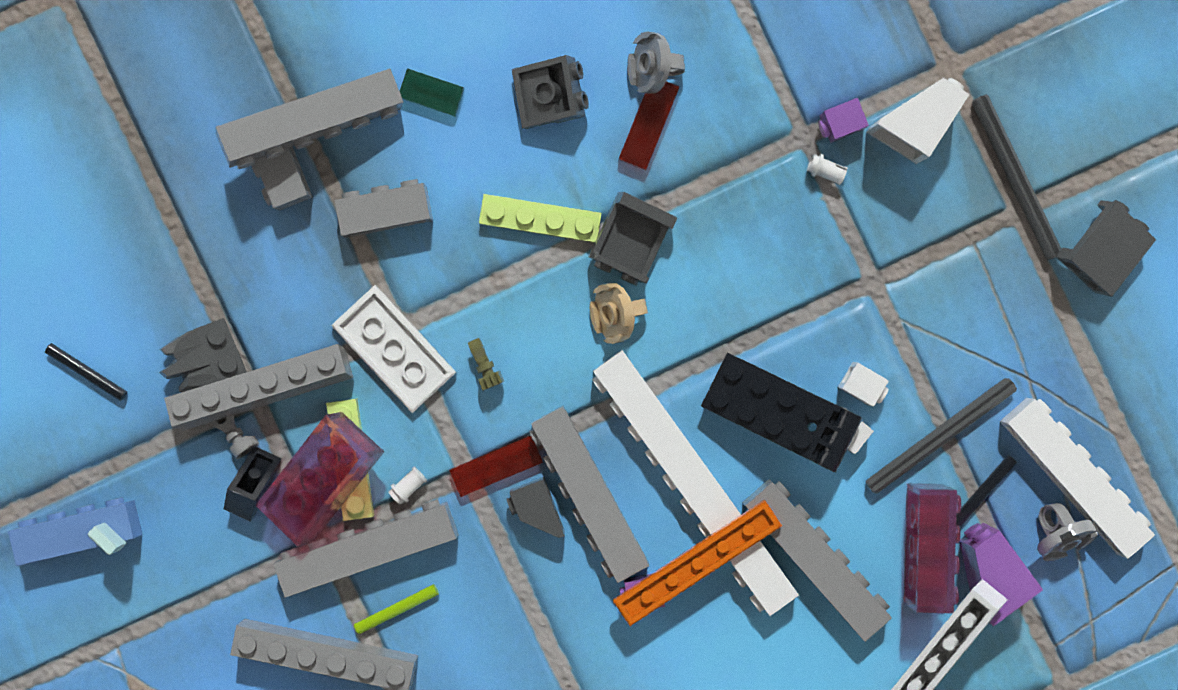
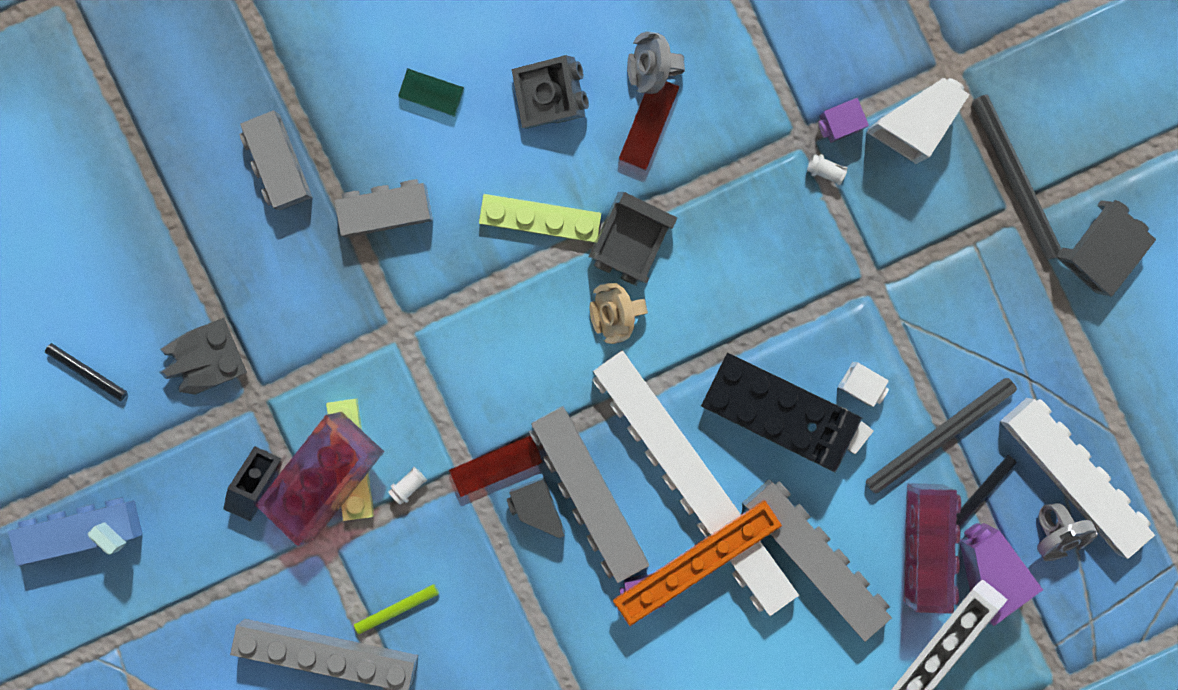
(241, 445): light grey piece -> none
(258, 387): light grey brick -> none
(309, 118): light grey brick -> none
(366, 548): light grey brick -> none
(393, 348): white tile -> none
(490, 377): olive piece -> none

